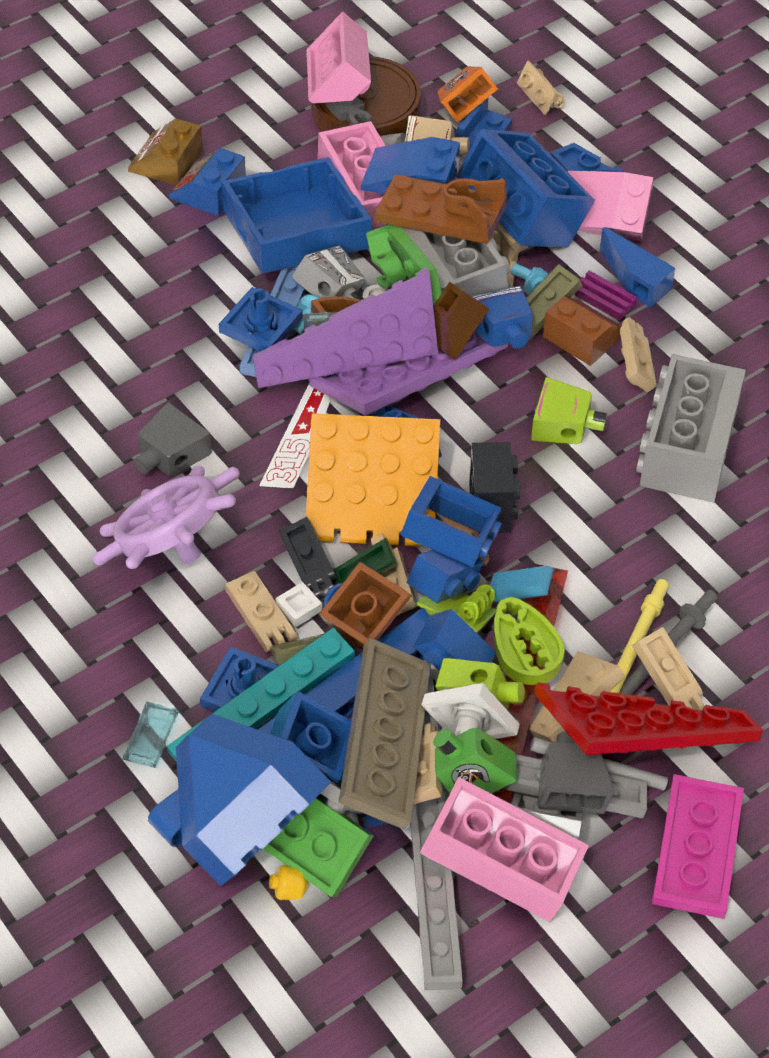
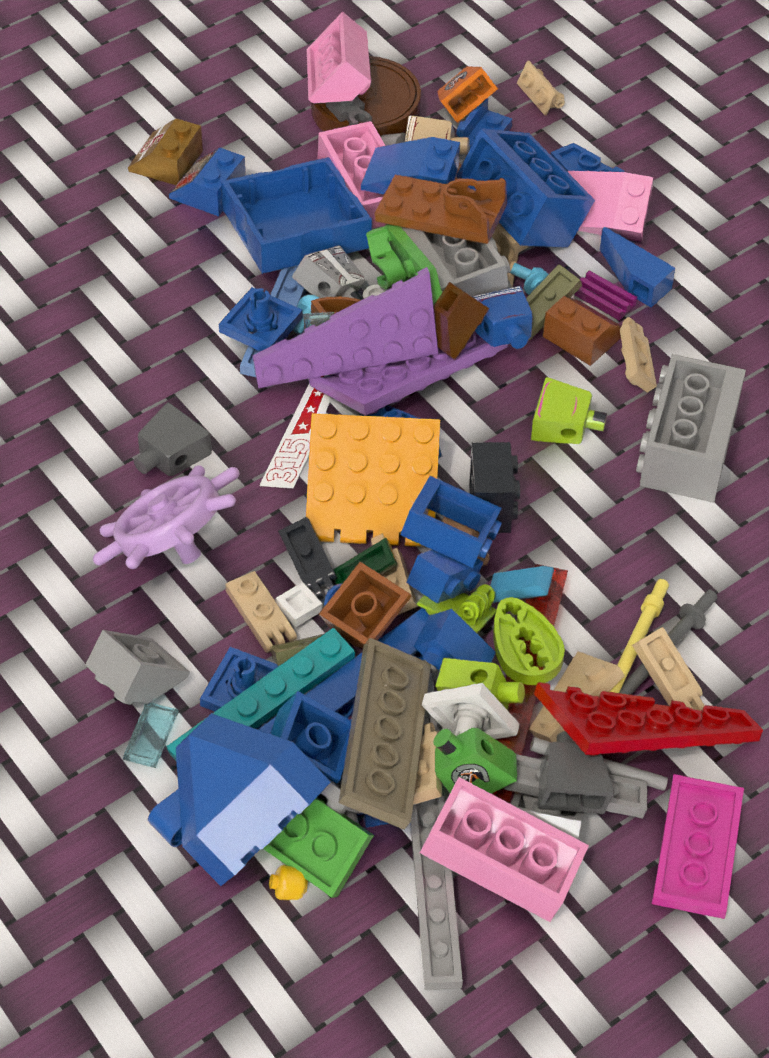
(134, 667): none -> light grey slope

